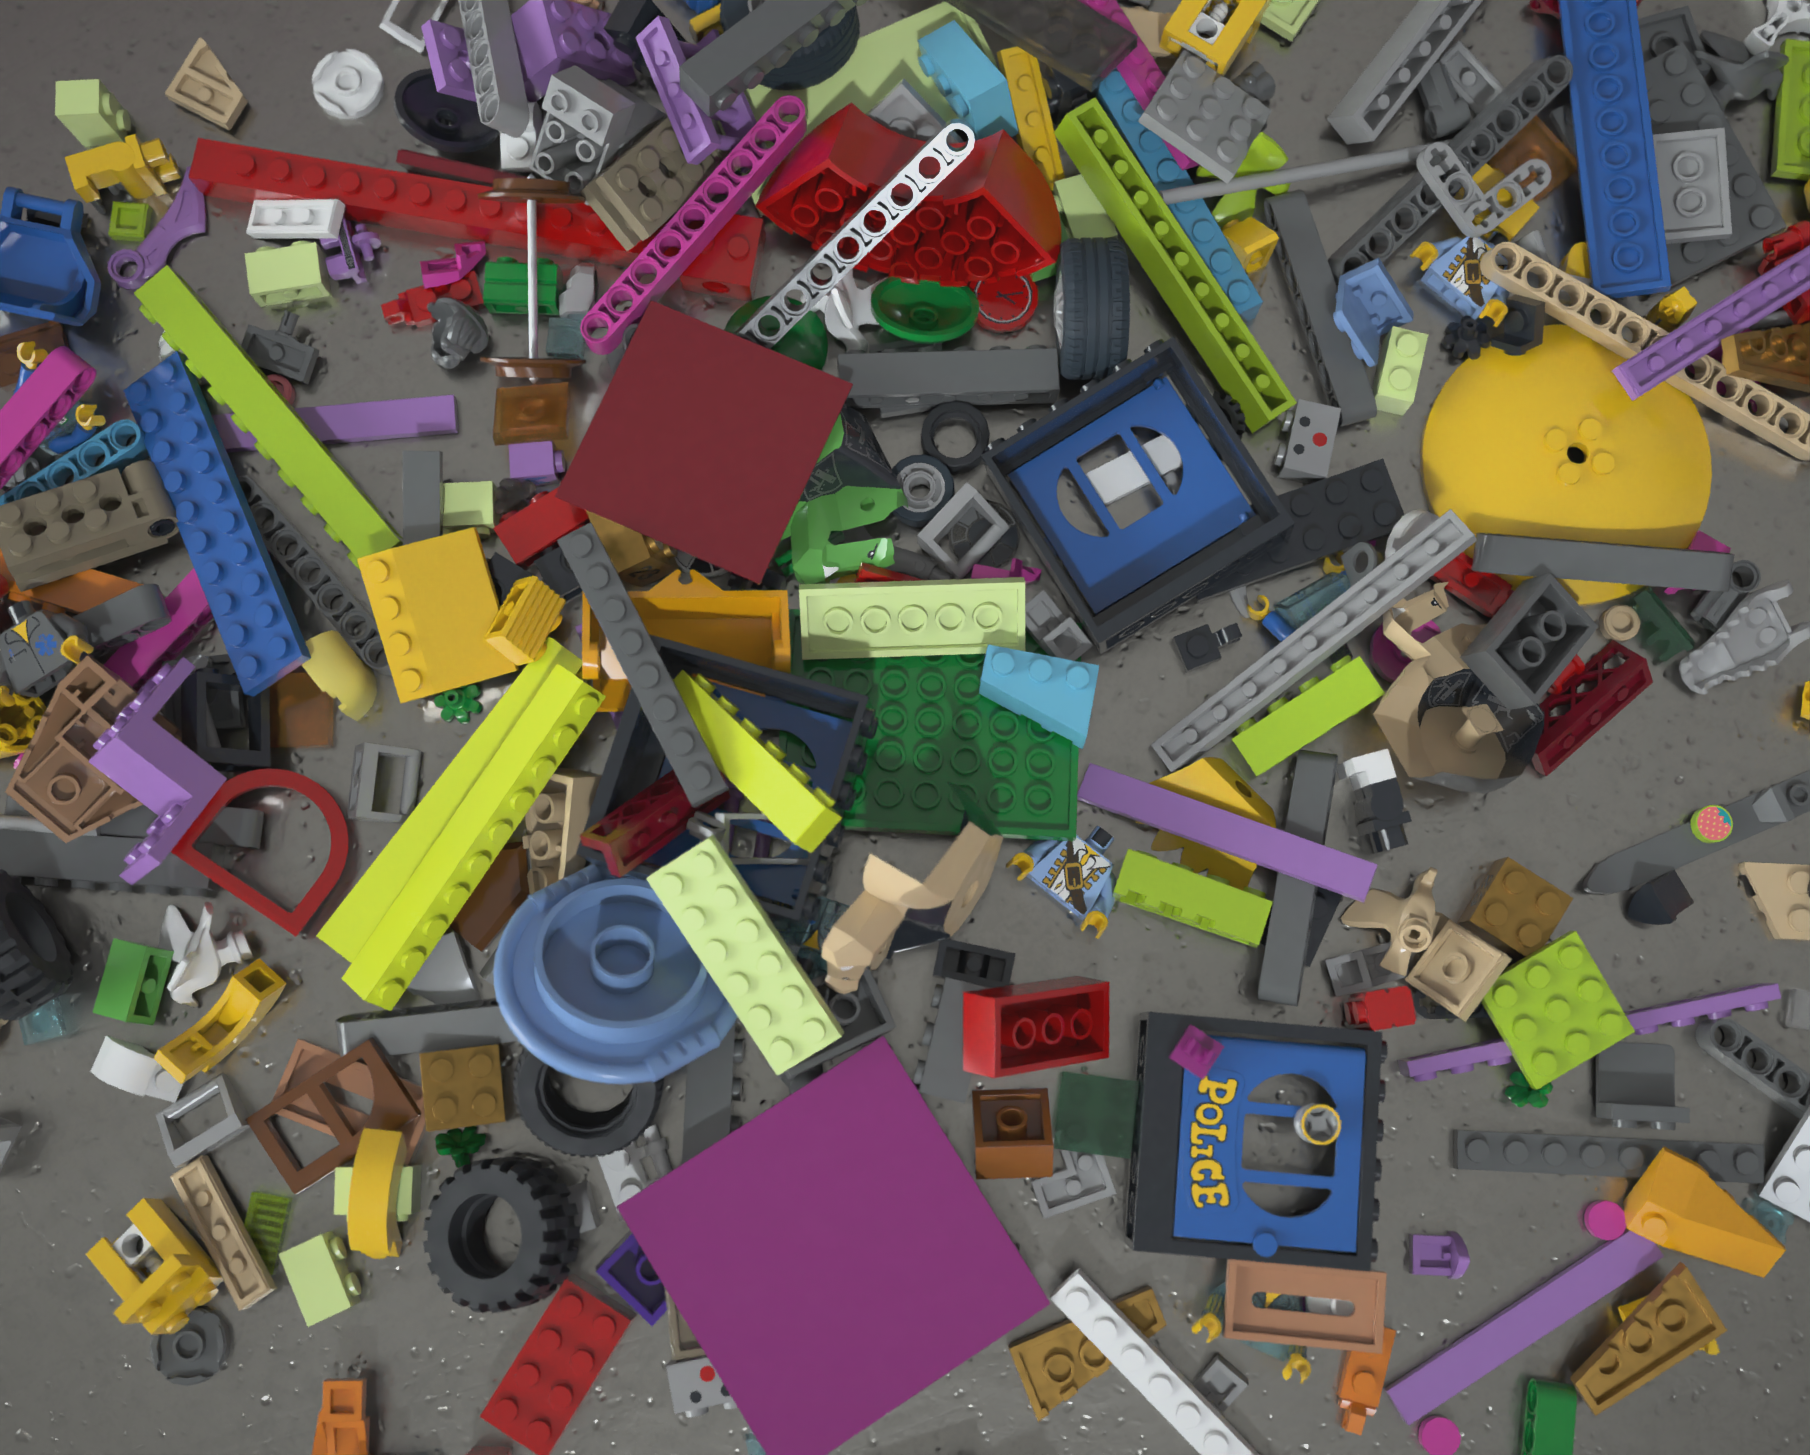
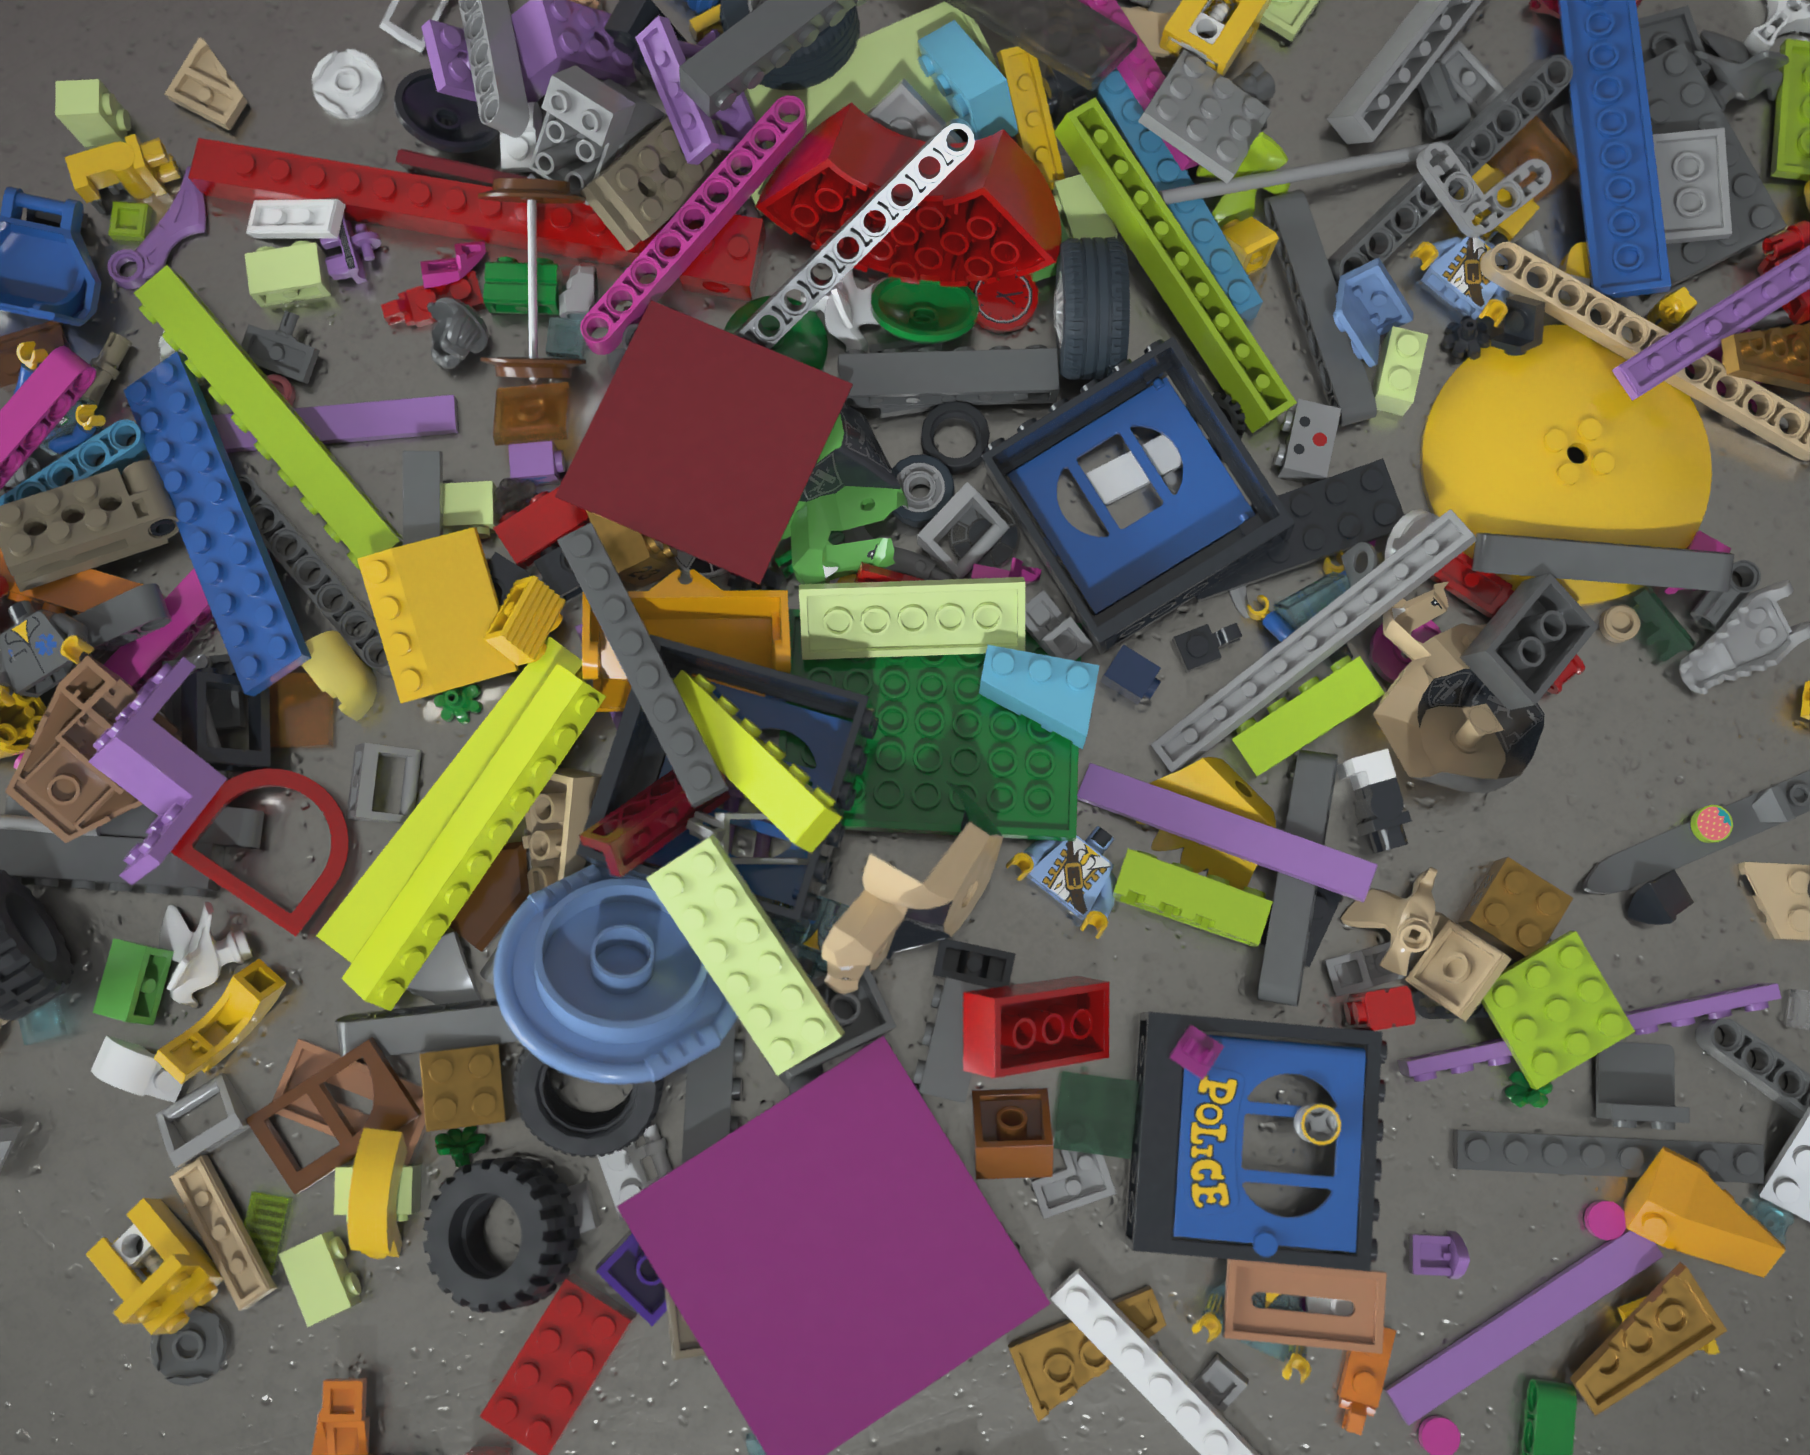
(106, 366): none -> dark tan pin
(696, 1386): light grey brick -> none
(1132, 675): none -> dark blue brick
(1589, 709): dark red fence -> none

